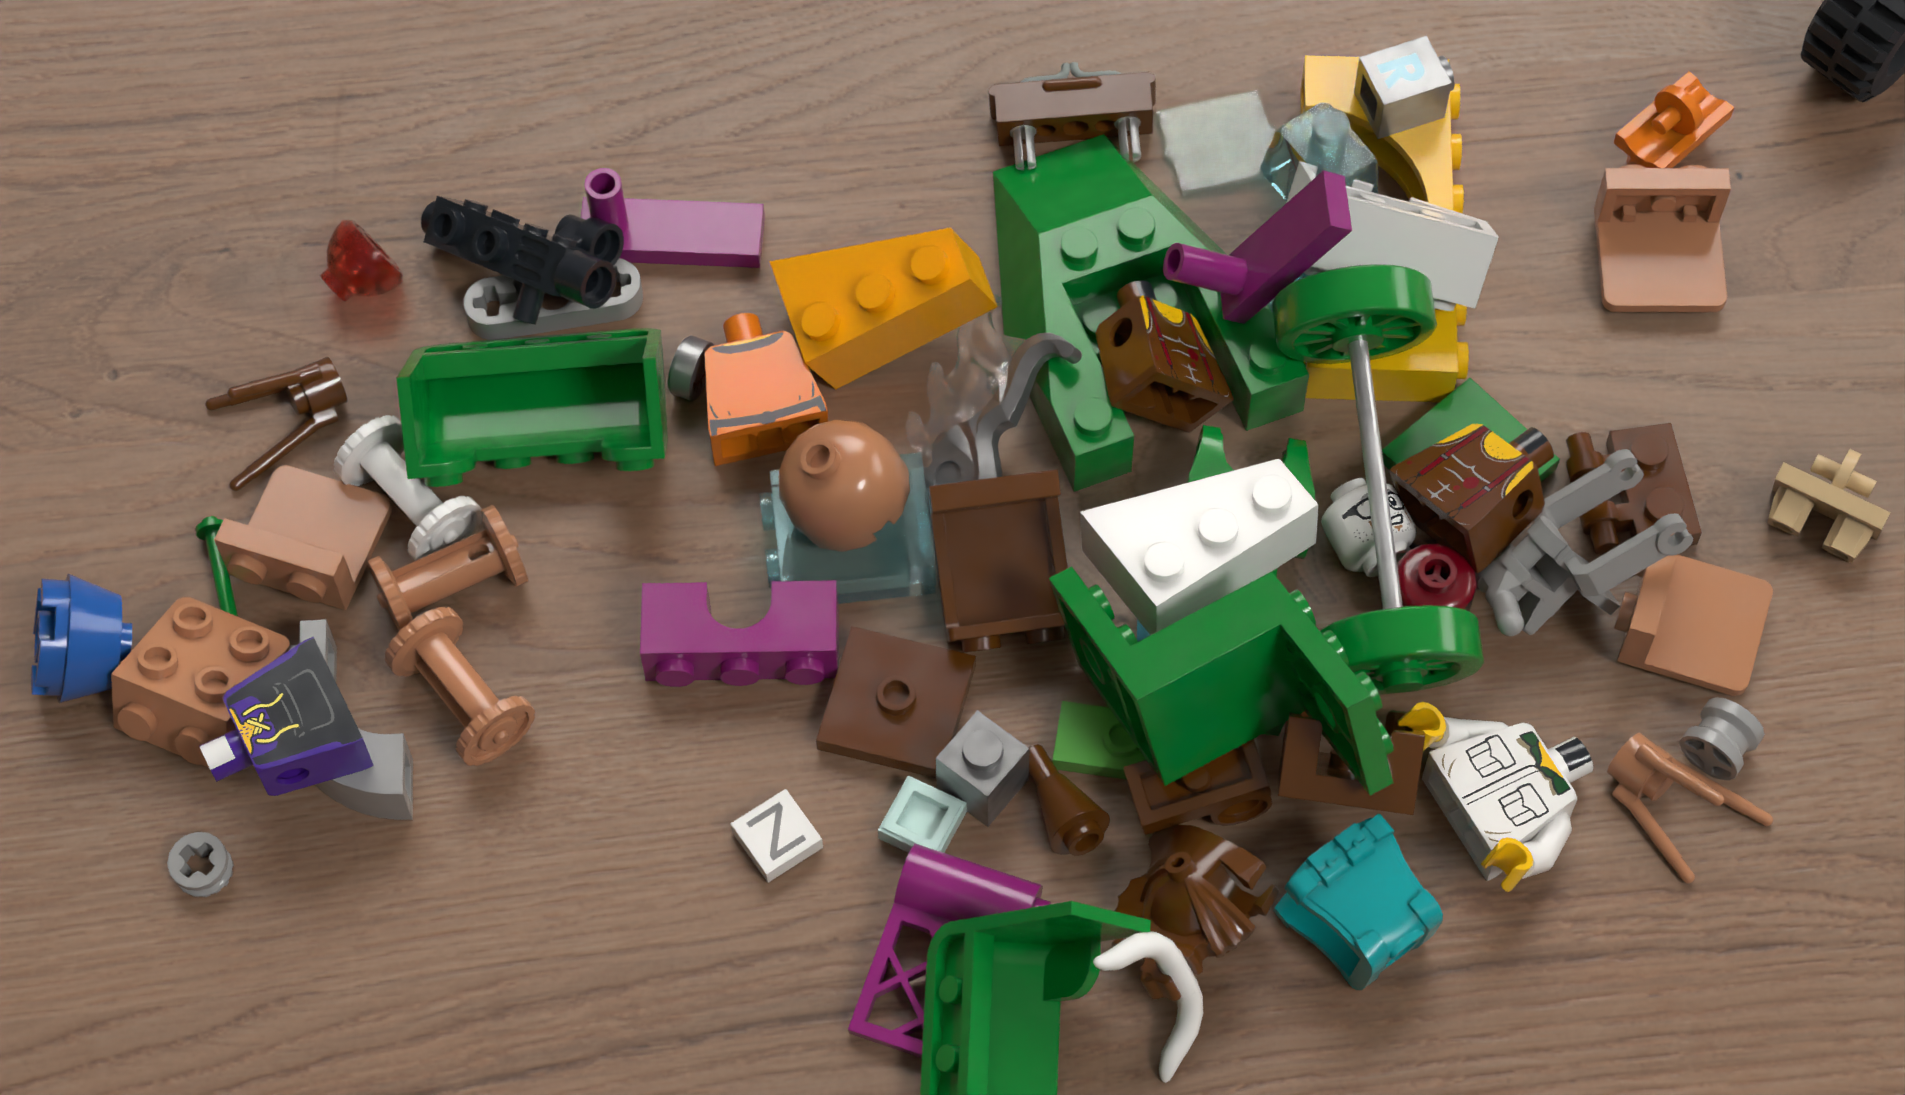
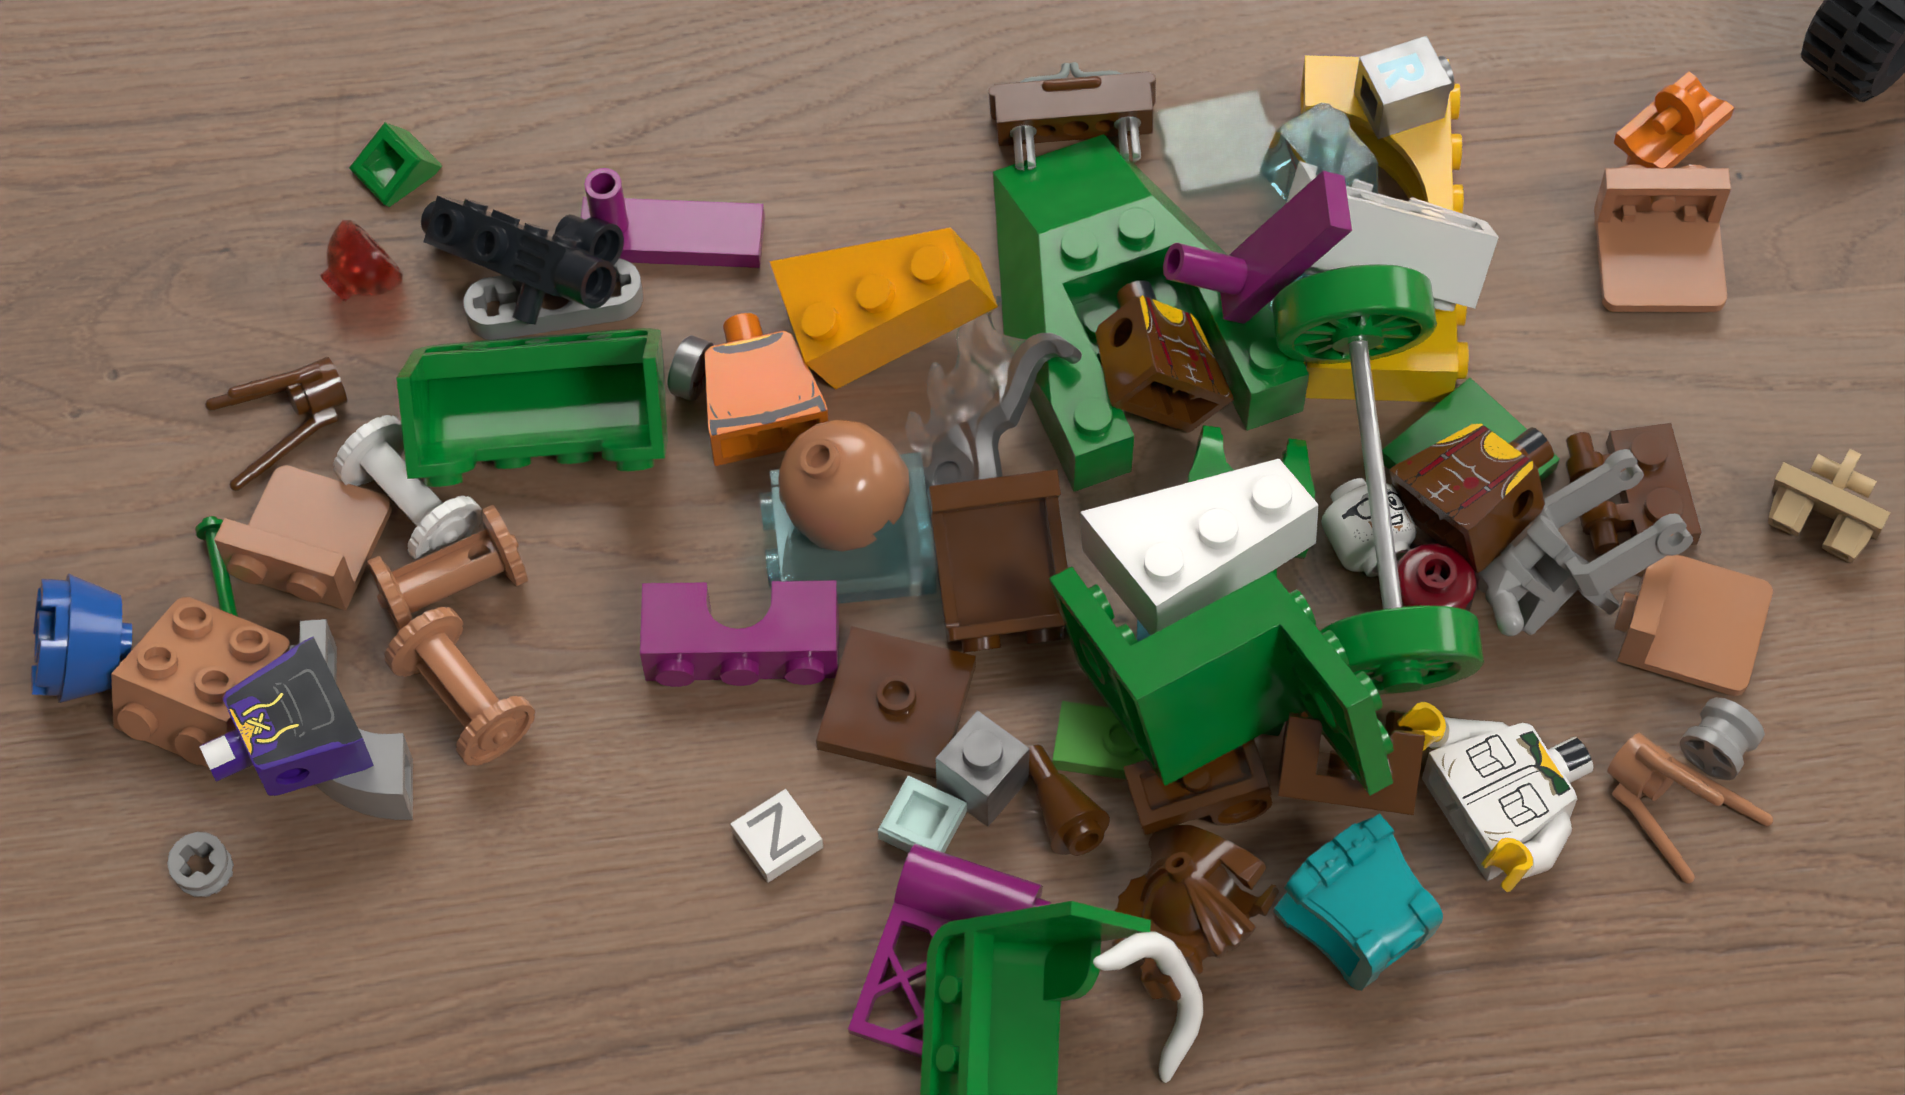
(394, 164): none -> green slope

